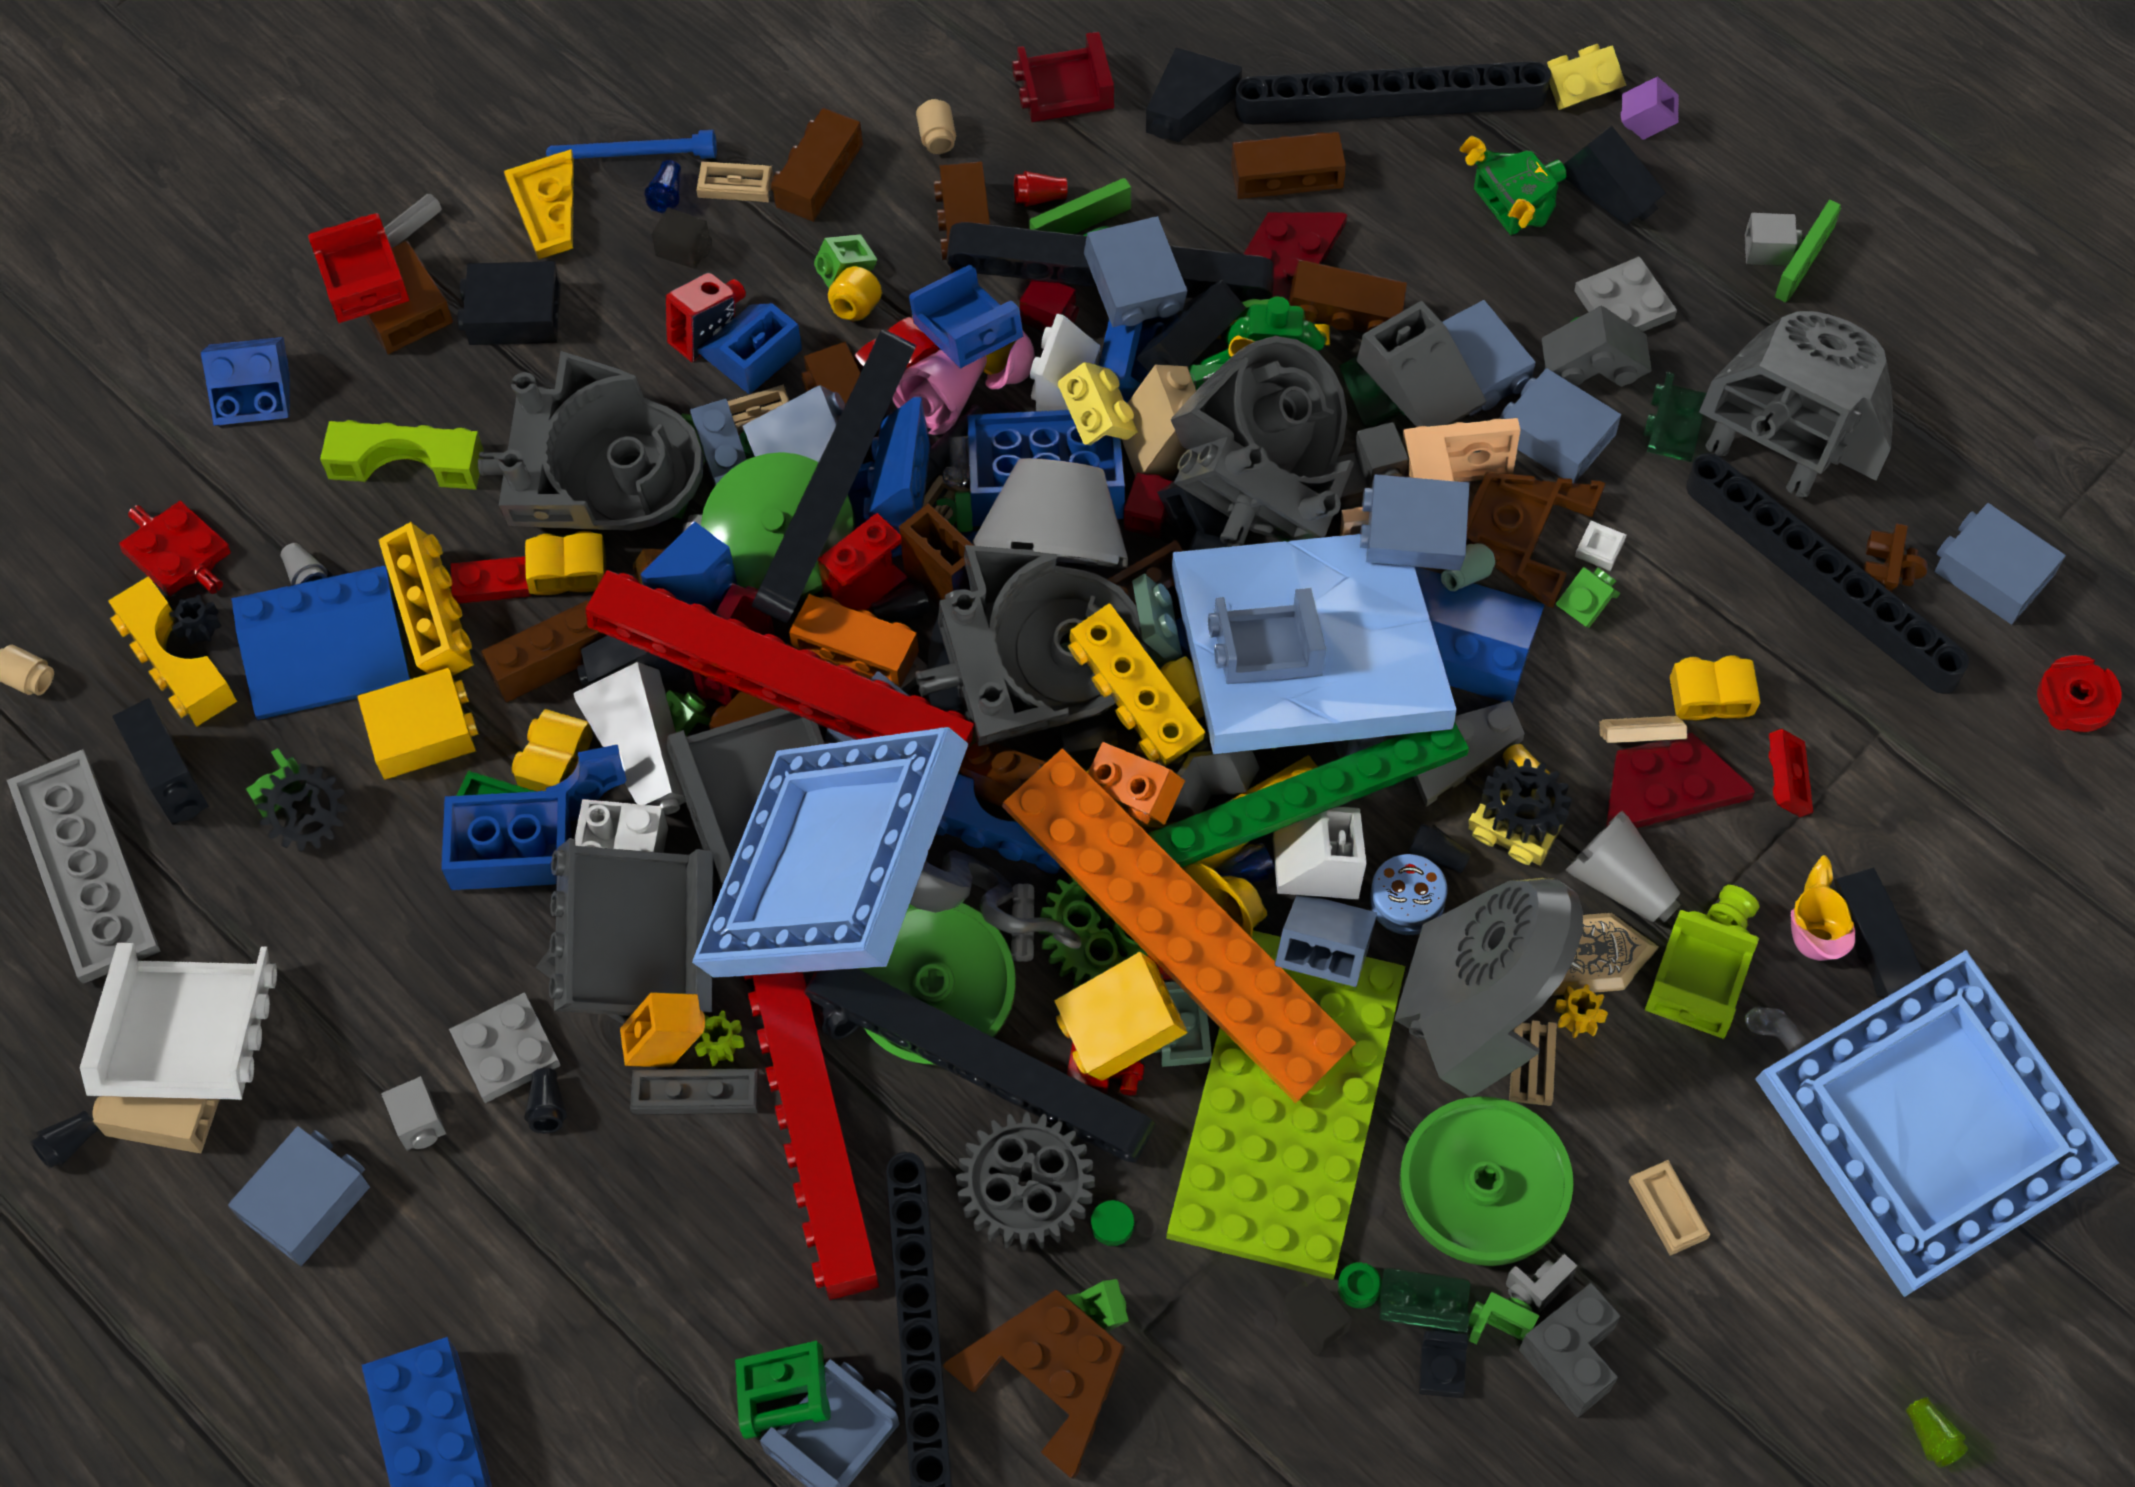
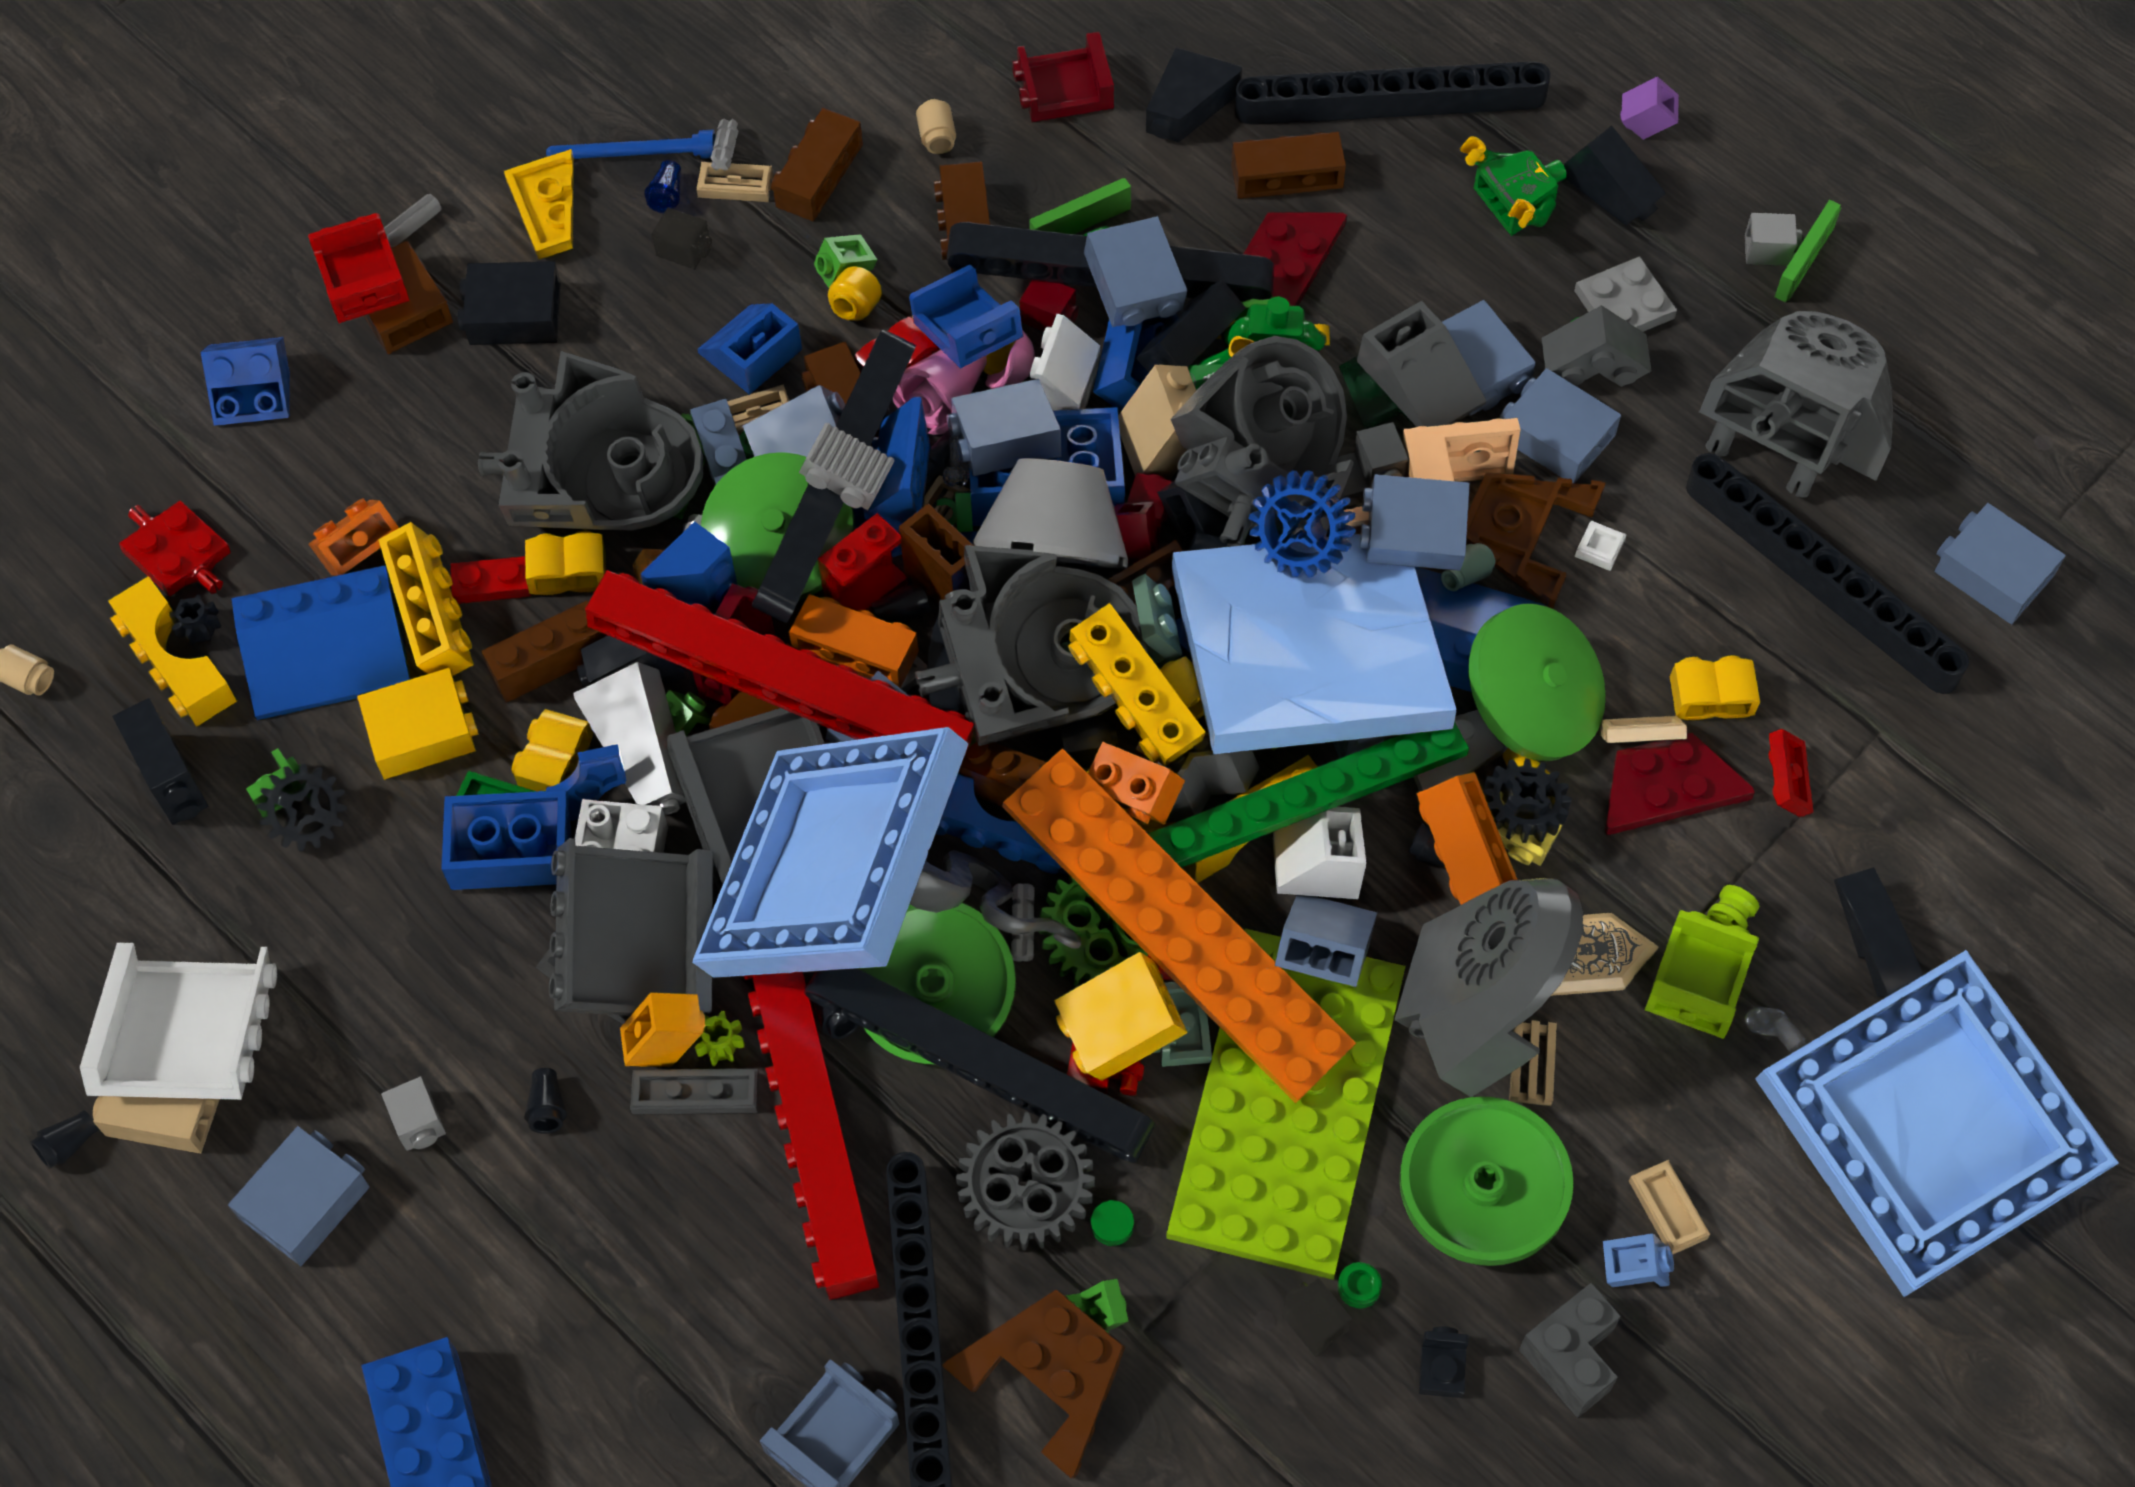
(82, 864): light grey plate -> none
(301, 565): light grey cone -> none
(354, 537): none -> orange brick
(358, 449): lime arch -> none
(504, 1047): light grey plate -> none
(699, 312): red torso -> none
(724, 144): none -> light grey axle
(777, 1376): green plate -> none
(846, 467): none -> light grey brick
(1004, 426): none -> sand blue brick
(1037, 188): red cone -> none
(1097, 403): light yellow bracket -> none
(1138, 529): none -> dark red brick
(1232, 894): yellow piece -> none
(1249, 863): cone -> none
(1268, 641): sand blue panel -> none
(1290, 516): none -> blue gear
(1345, 297): reddish brown brick -> none
(1408, 893): light blue head -> none
(1424, 1299): clear green bracket -> none
(1465, 836): none -> orange brick
(1509, 1316): bright green bracket -> none
(1537, 682): none -> bright green dish
(1549, 1281): light grey bracket -> none
(1577, 1022): yellow gear -> none
(1586, 76): light yellow bracket -> none
(1588, 595): bright green bracket -> none
(1627, 871): light grey cone -> none
(1637, 1261): none -> medium blue bracket
(1676, 422): clear green bracket -> none
(1822, 917): yellow hair -> none
(1896, 565): reddish brown hips -> none
(1937, 1435): clear neon green cone -> none
(2066, 710): red plate -> none

